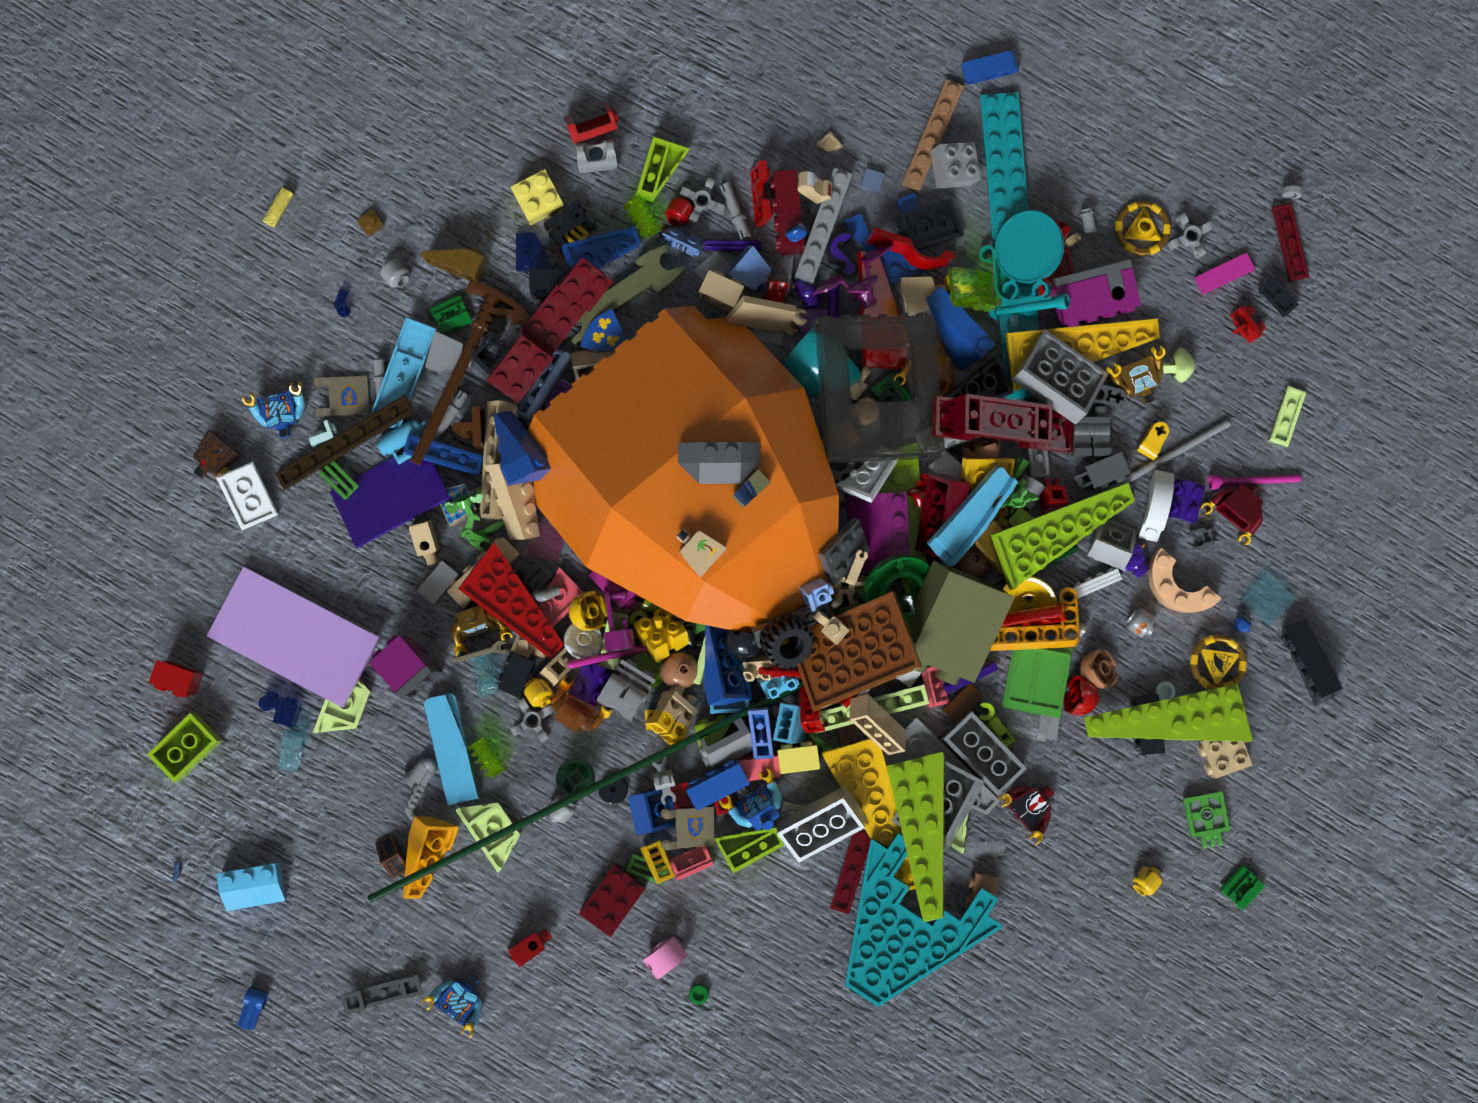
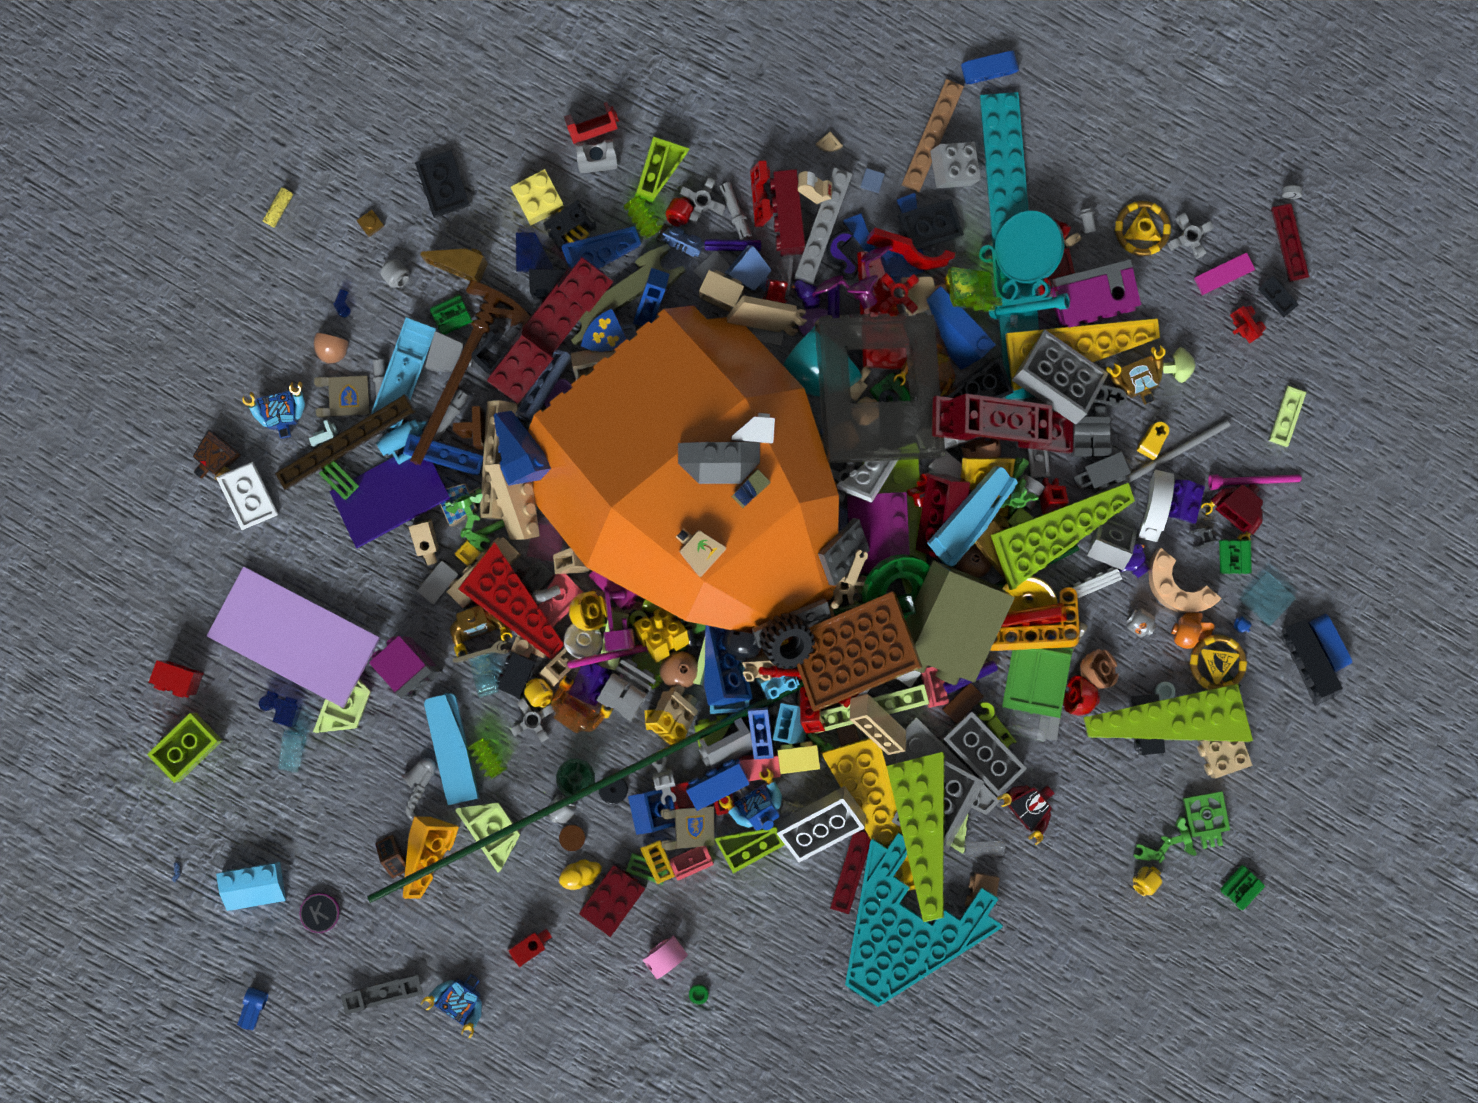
(319, 912): none -> black tile
(330, 348): none -> nougat helmet
(442, 184): none -> black plate
(467, 553): none -> yellow tile
(563, 563): none -> tan torso
(572, 838): none -> reddish brown piece
(579, 874): none -> yellow arm
(651, 297): none -> blue slope
(757, 430): none -> white slope
(796, 233): blue piece -> none
(816, 593): light blue brick -> none
(833, 629): tan plate -> none
(892, 286): none -> red pin
(1150, 854): none -> bright green piece
(1191, 630): none -> orange head
(1235, 556): none -> green piece
(1330, 642): none -> blue beam

